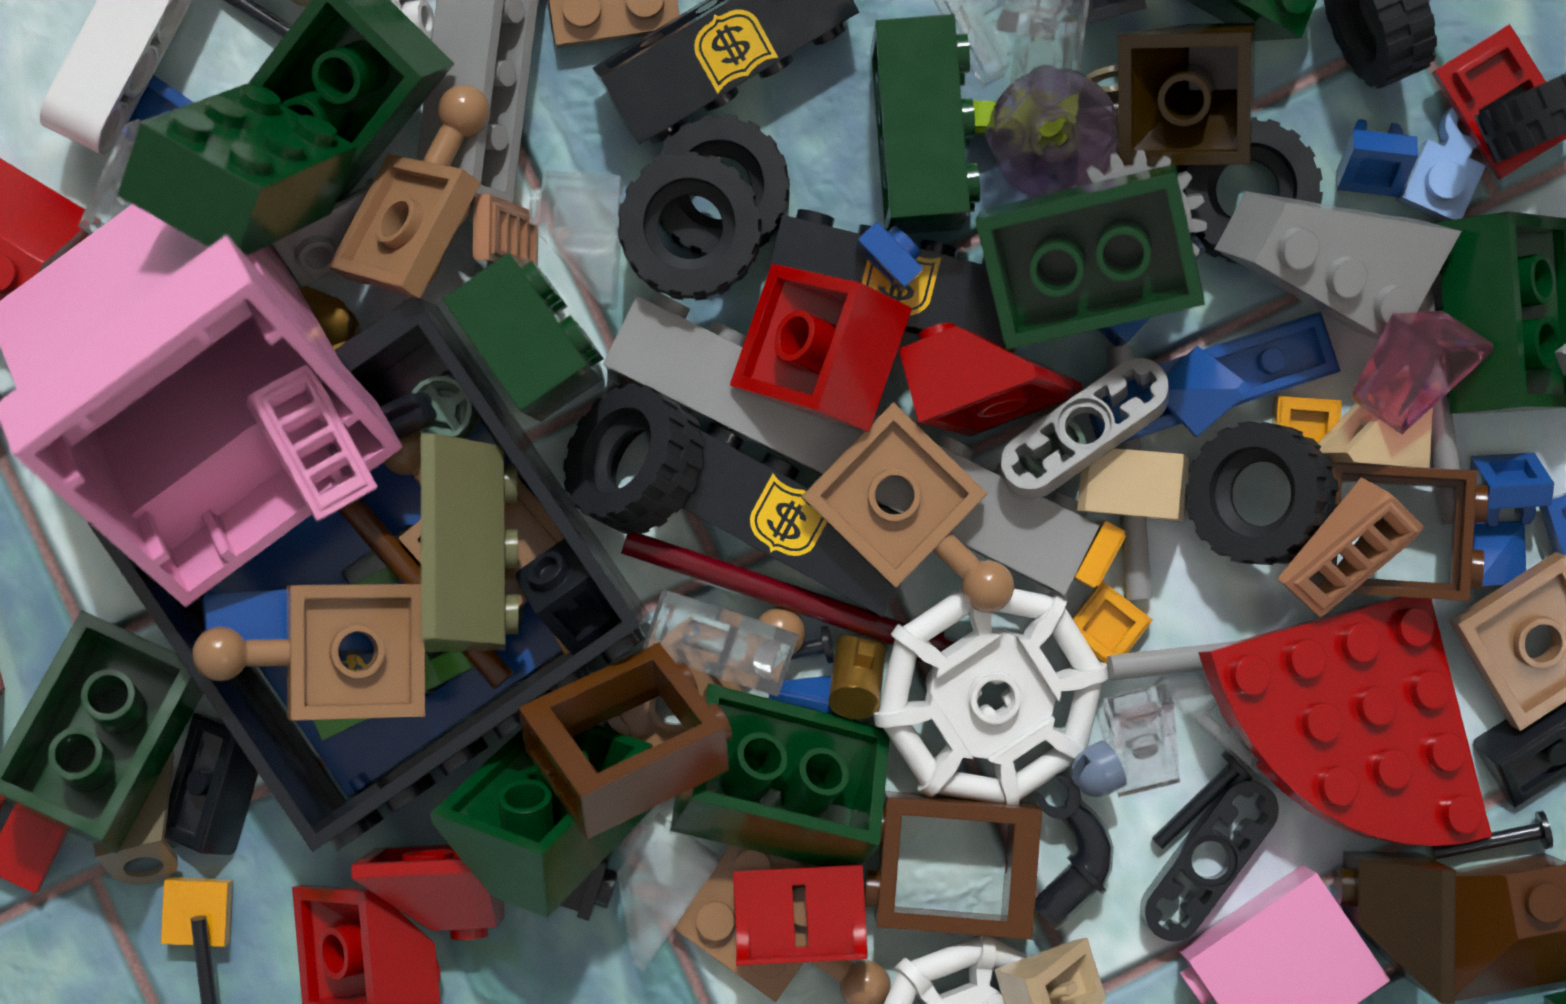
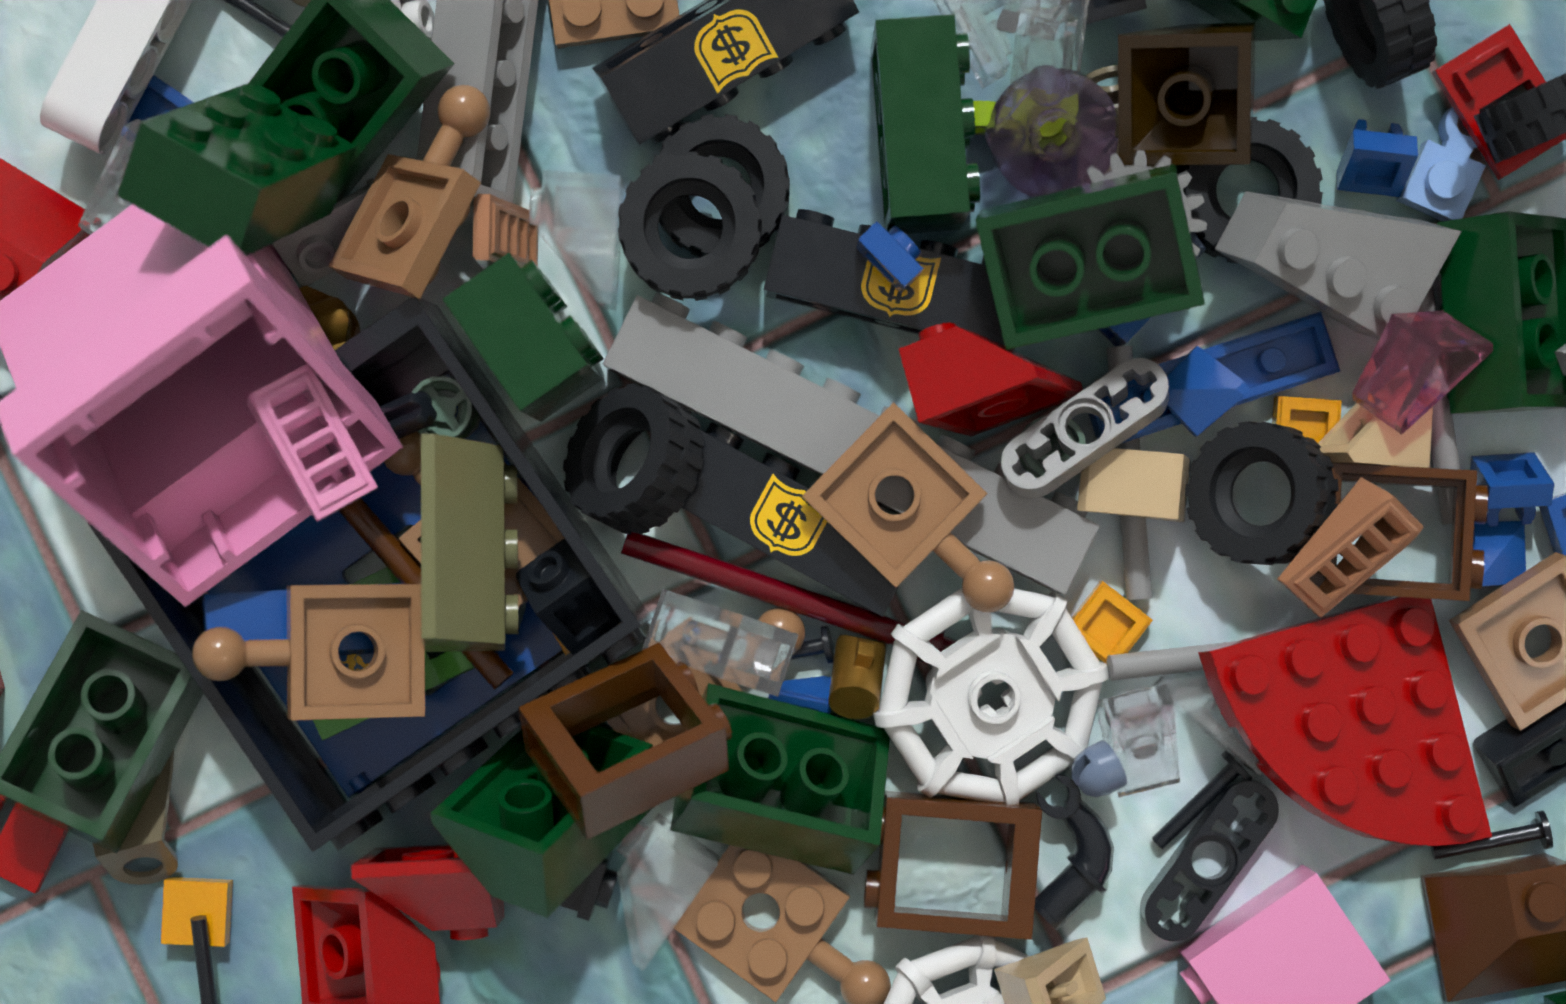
(210, 789): black slope -> none
(768, 921): red piece -> none
(821, 345): red slope -> none
(1100, 554): light orange tile -> none
(1405, 912): dark brown slope -> none

